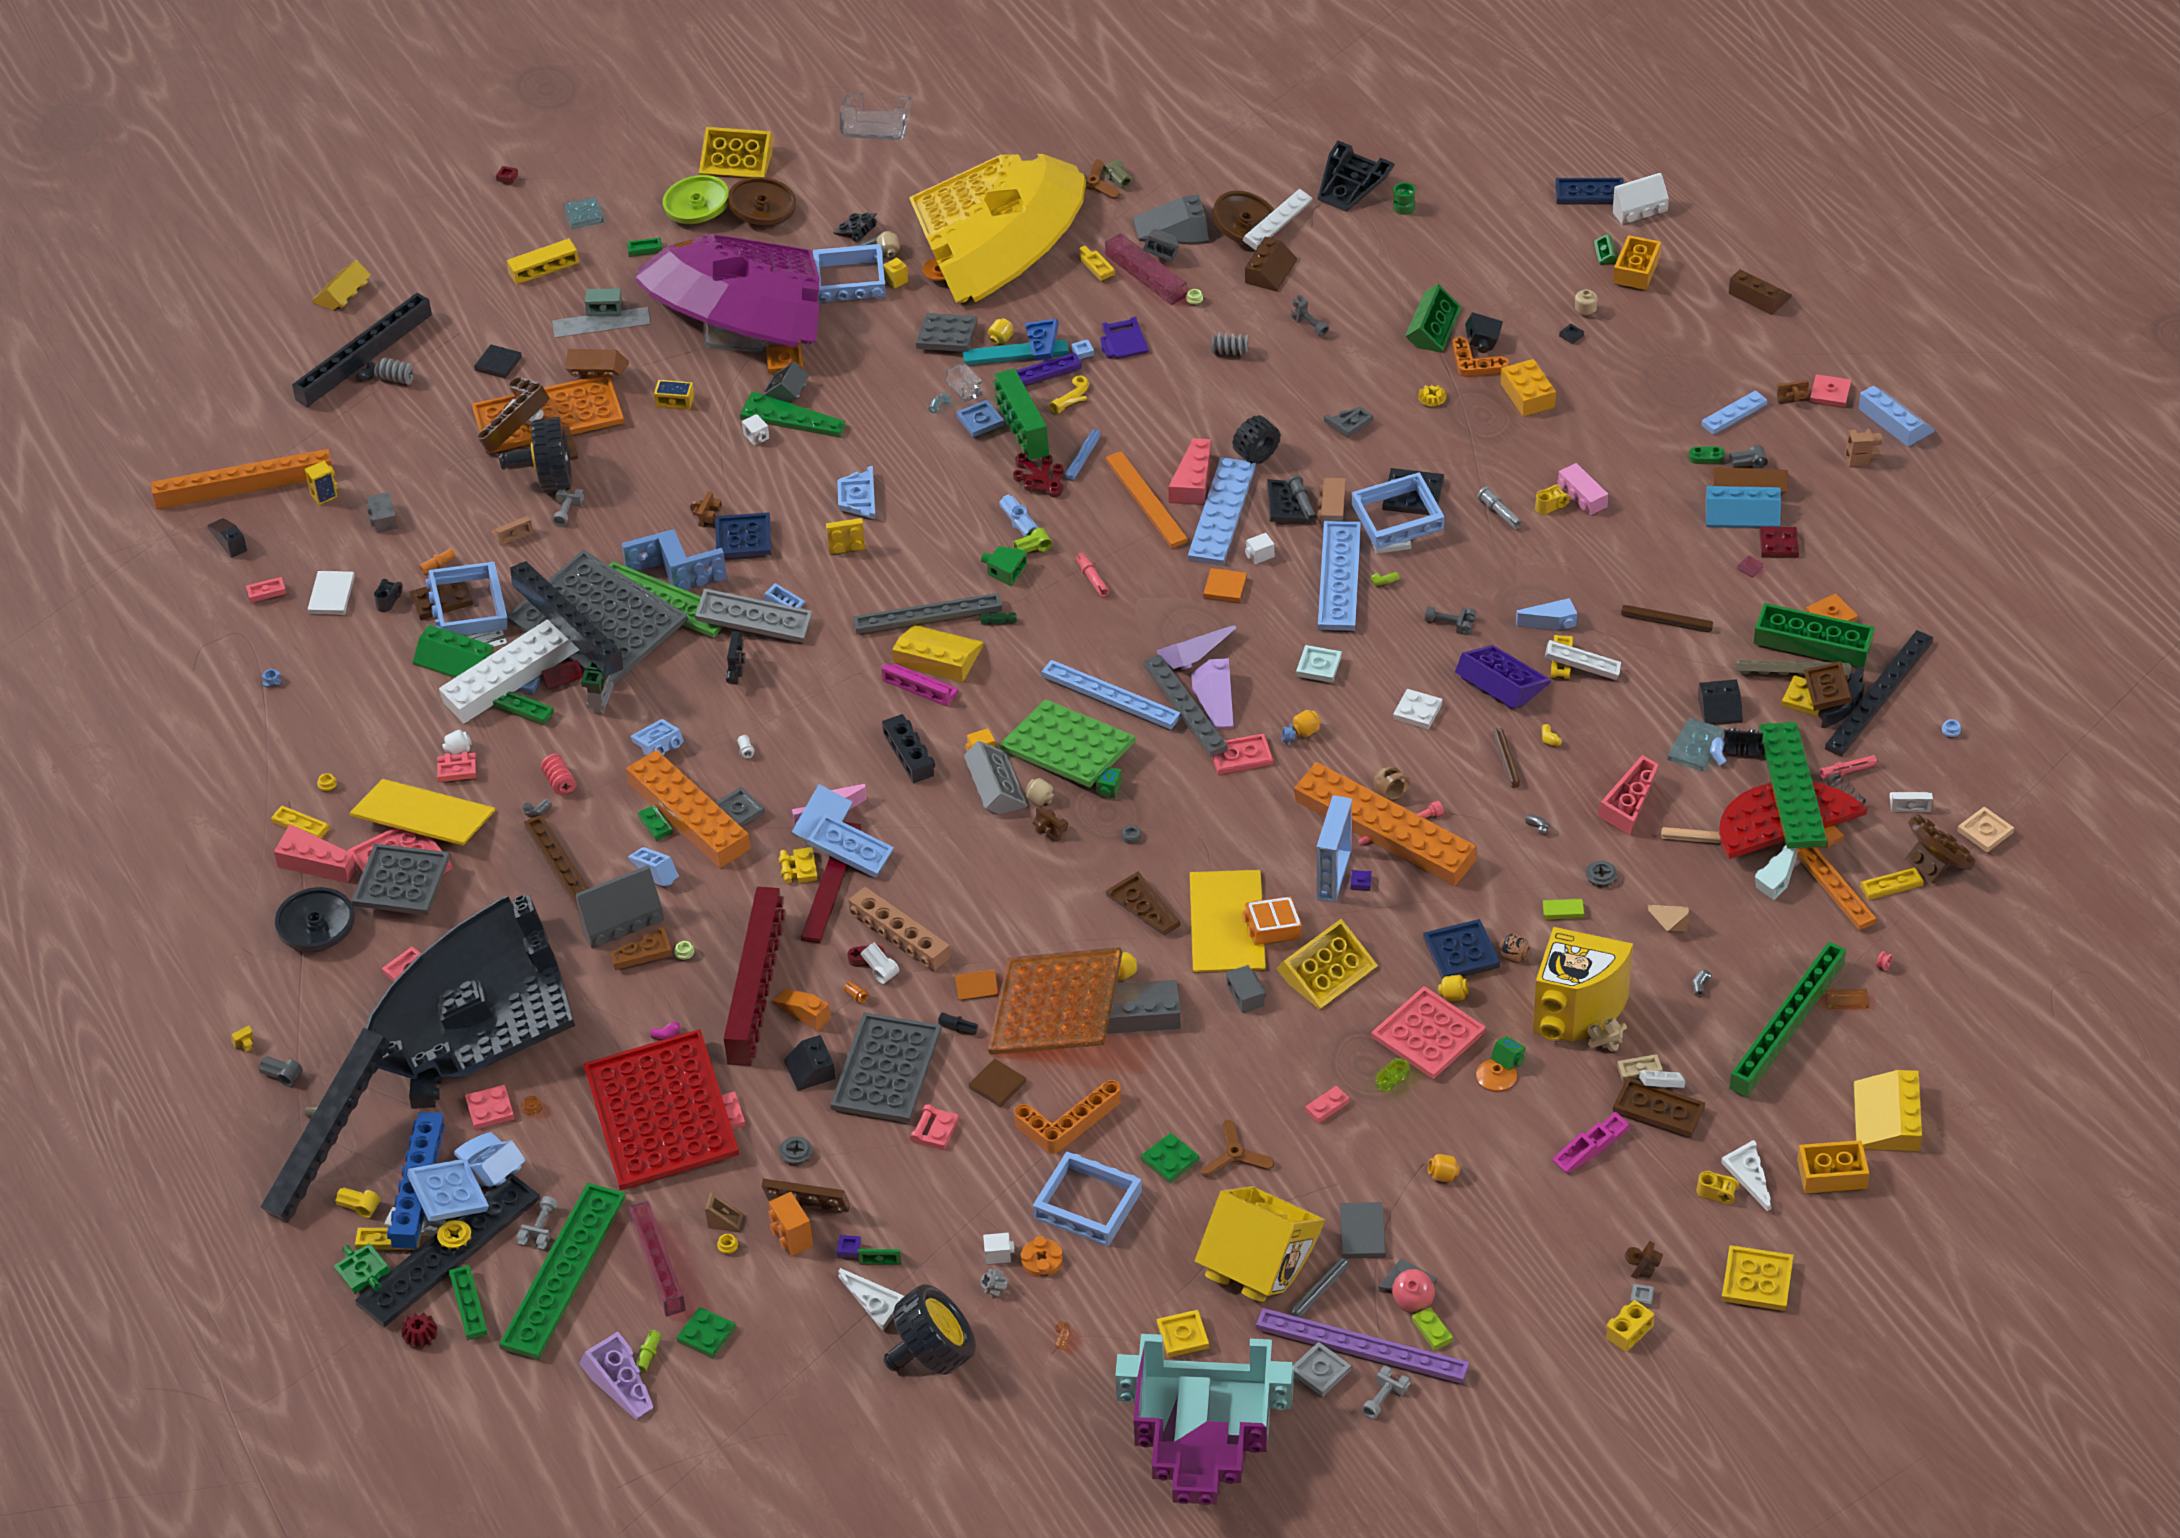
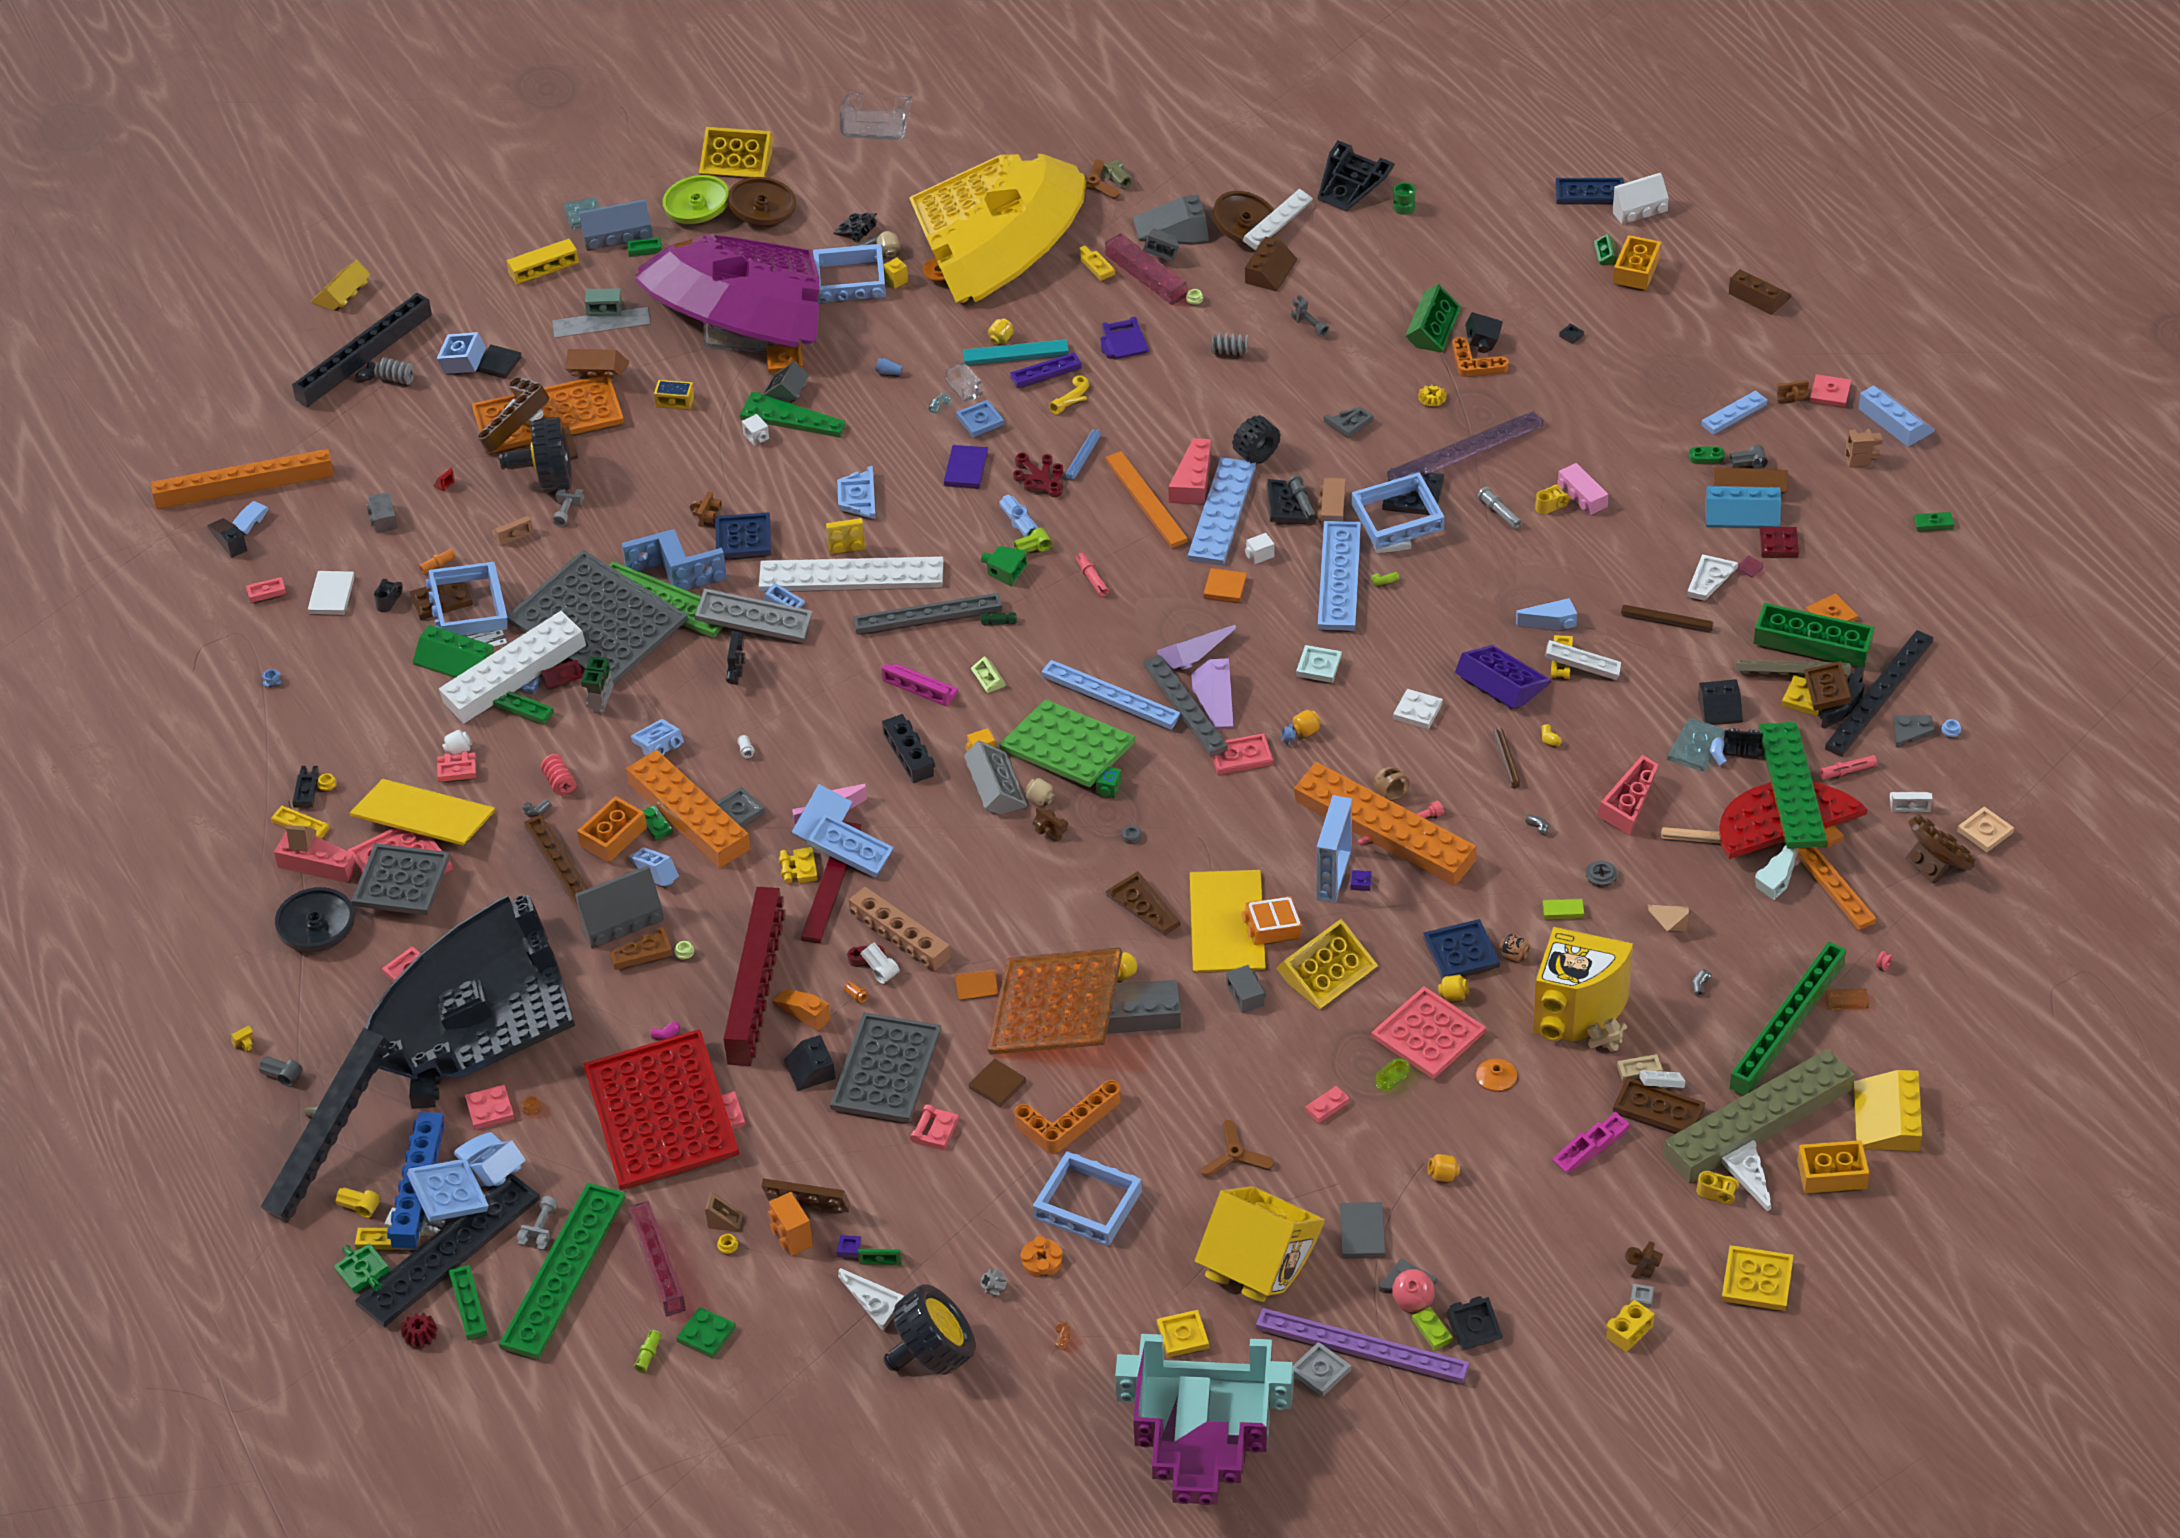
(249, 515): none -> light blue slope
(300, 837): none -> medium nougat slope
(305, 788): none -> black hinge
(321, 482): brick -> none
(445, 480): none -> red slope
(454, 1227): yellow gear -> none
(461, 353): none -> light blue brick
(507, 174): dark red plate -> none
(566, 618): black brick -> none
(612, 829): none -> orange brick
(615, 224): none -> sand blue slope
(615, 1372): lavender wedge -> none
(788, 1147): dark grey gear -> none
(852, 573): none -> white plate
(888, 367): none -> medium blue cone
(936, 652): yellow slope -> none
(946, 332): dark grey plate -> none
(957, 1023): black axle -> none
(966, 466): none -> dark purple tile
(988, 675): none -> yellowish green slope
(998, 1248): white brick -> none
(1021, 414): green brick -> none
(1042, 337): blue wing -> none
(1083, 349): light blue plate -> none
(1170, 1157): green plate -> none
(1319, 1287): dark grey axle -> none
(1371, 1408): light grey bar -> none
(1463, 627): dark grey bar -> none
(1468, 446): none -> clear purple plate
(1474, 1323): none -> black plate
(1508, 1053): green brick -> none
(1528, 387): light orange brick -> none
(1586, 302): tan head -> none
(1709, 576): none -> white wing
(1759, 1114): none -> olive brick
(1835, 774): dark grey piece -> none
(1891, 883): yellow tile -> none
(1911, 728): none -> dark grey wing
(1933, 521): none -> green plate

